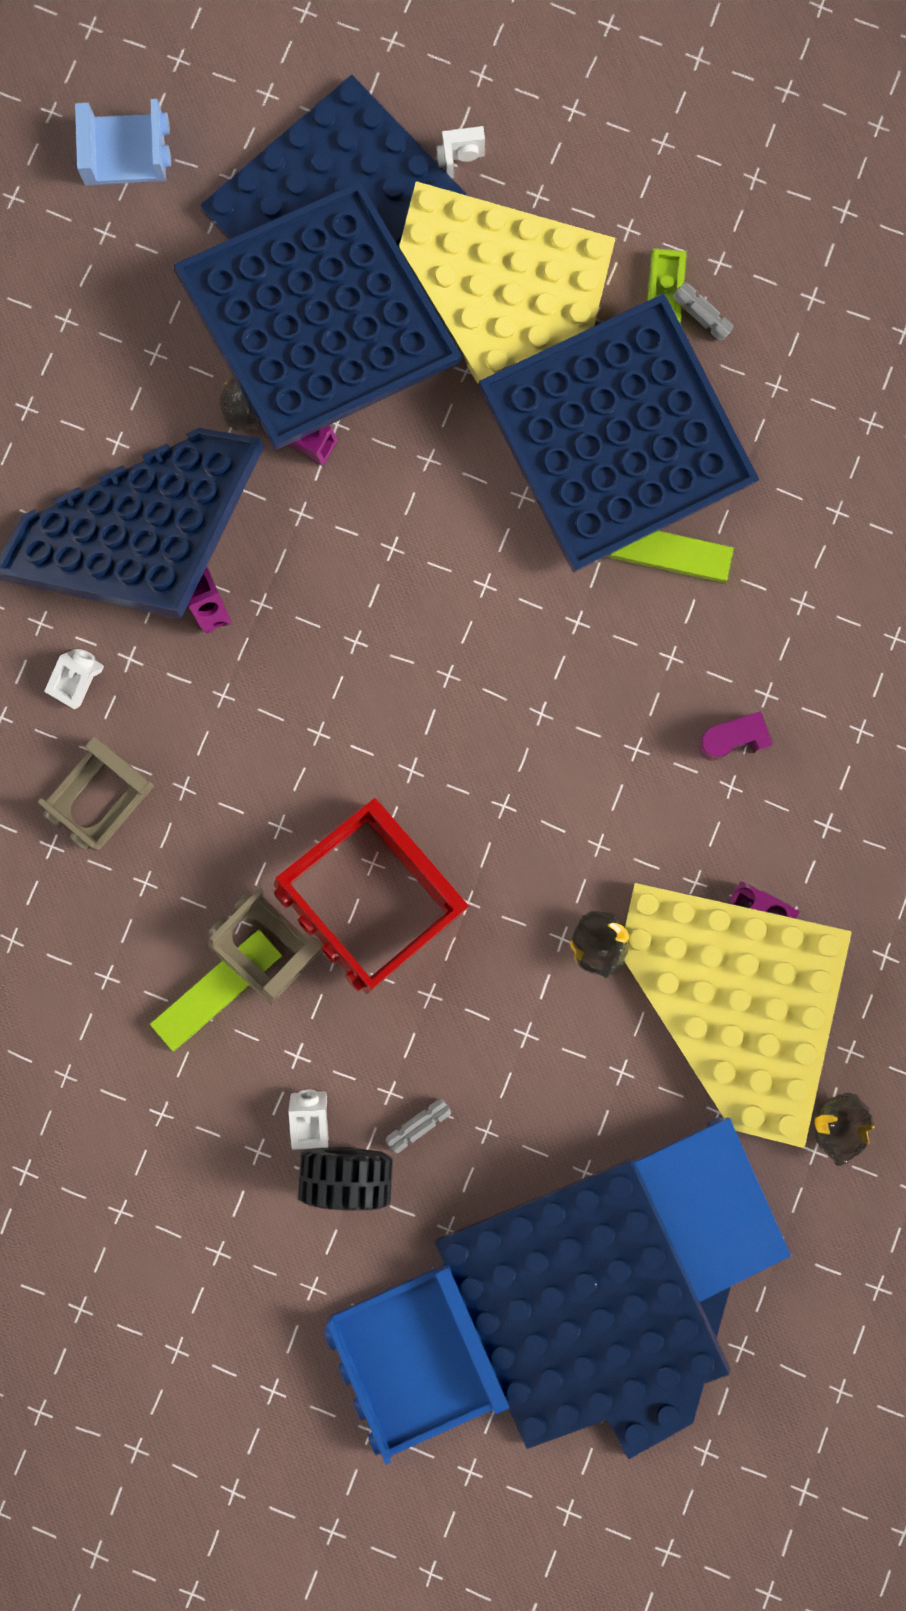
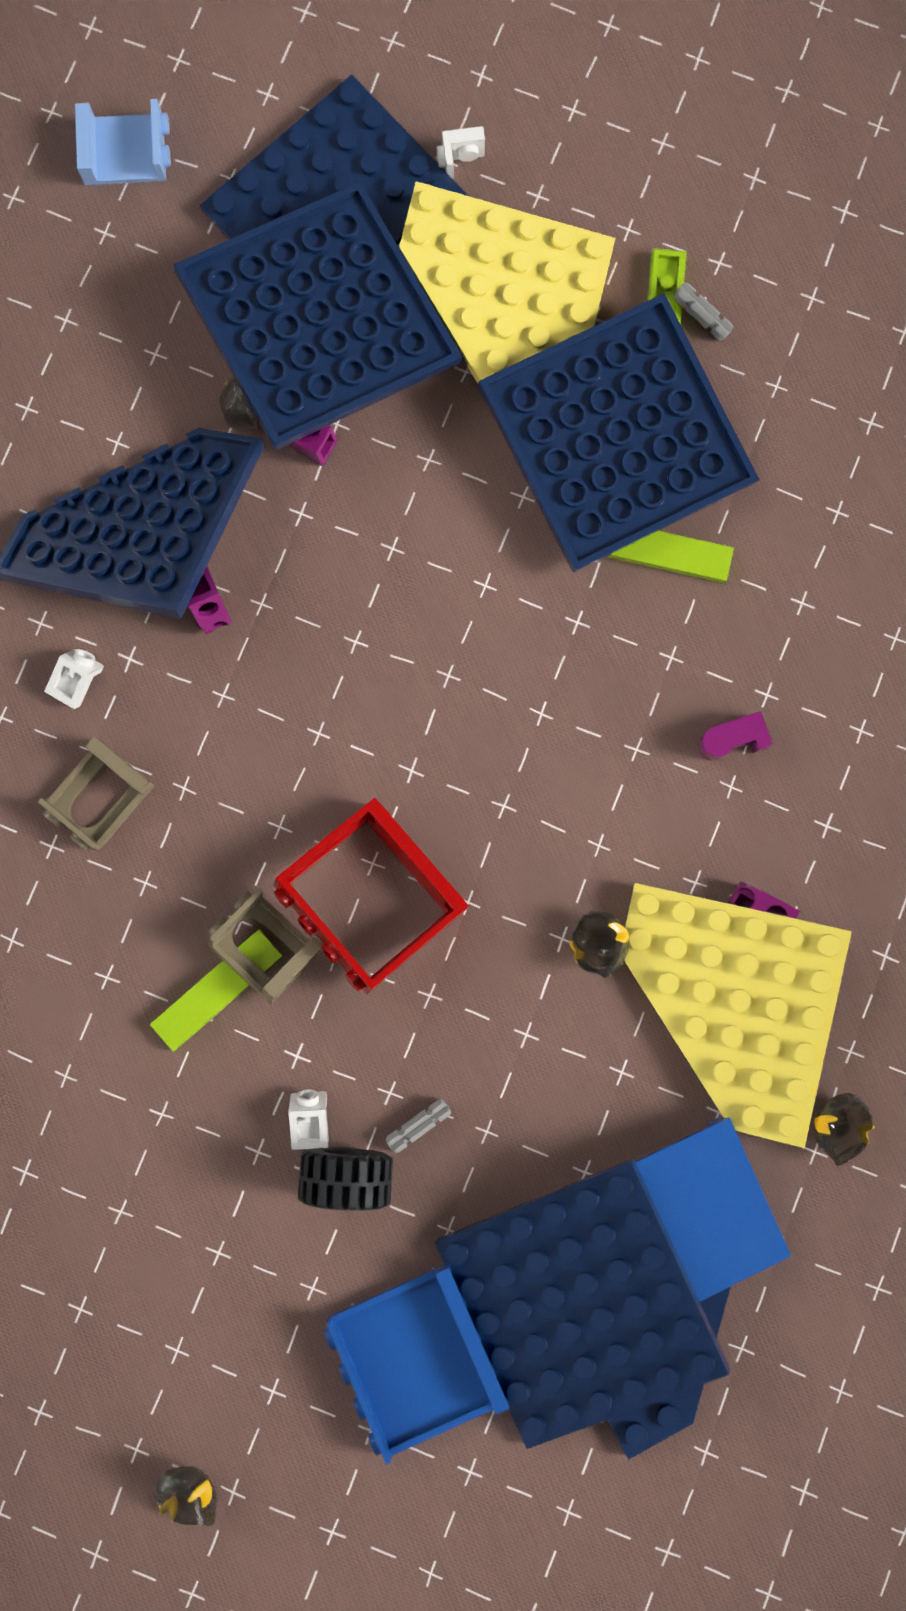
(187, 1496): none -> clear smoke hair

